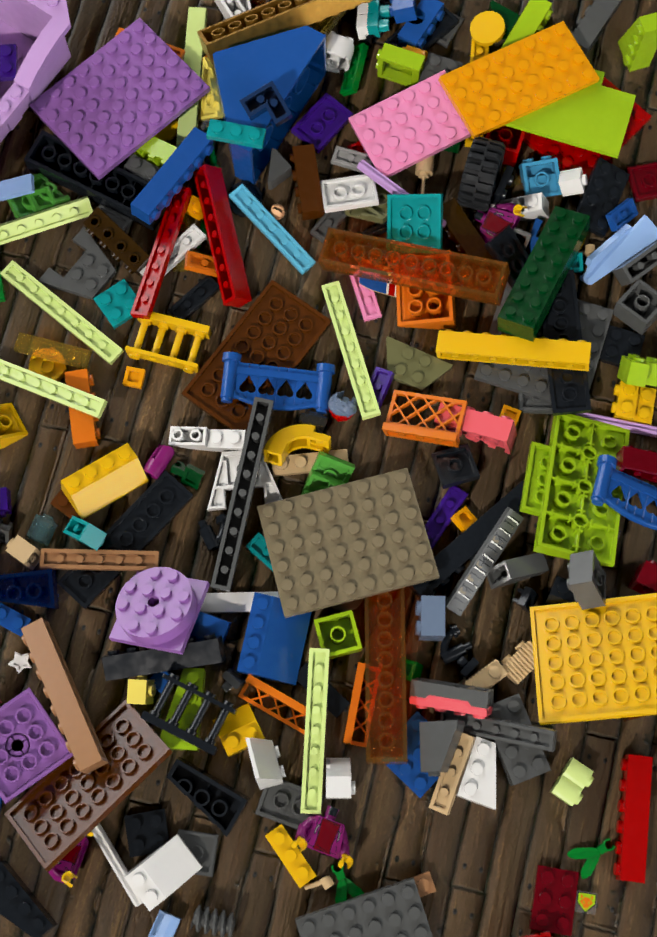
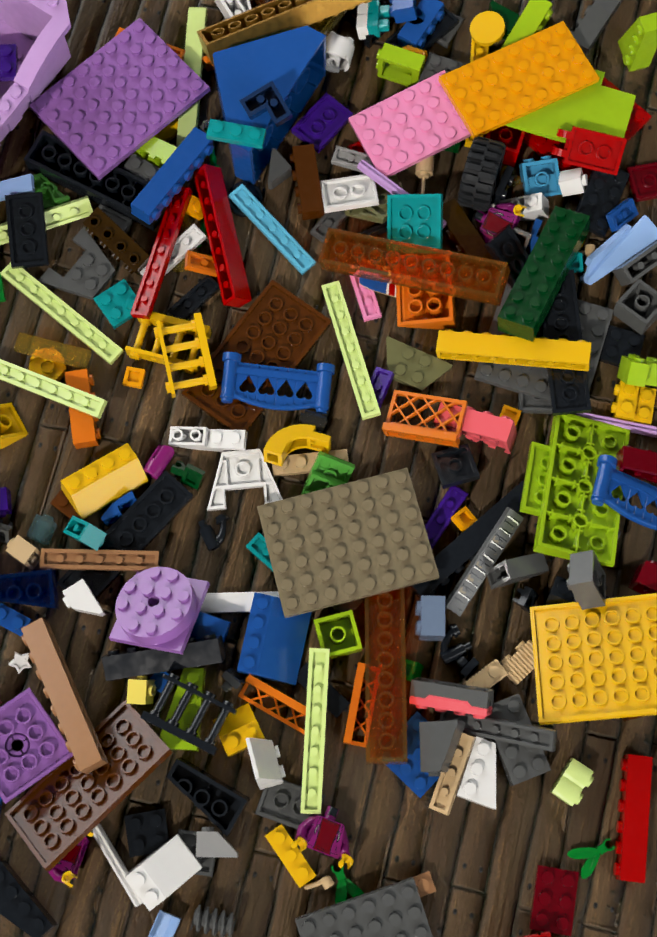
(27, 230): none -> black tile
(82, 599): none -> white slope
(114, 512): none -> blue slope
(199, 343): none -> yellow fence
(210, 104): light yellow wing -> none
(213, 844): none -> light grey slope
(242, 494): dark grey brick -> none
(277, 214): light nougat hinge -> none
(339, 779): white wedge -> none
(341, 407): sand blue piece -> none
(352, 77): green plate -> none
(586, 902): tile -> none
(591, 150): none -> red tile

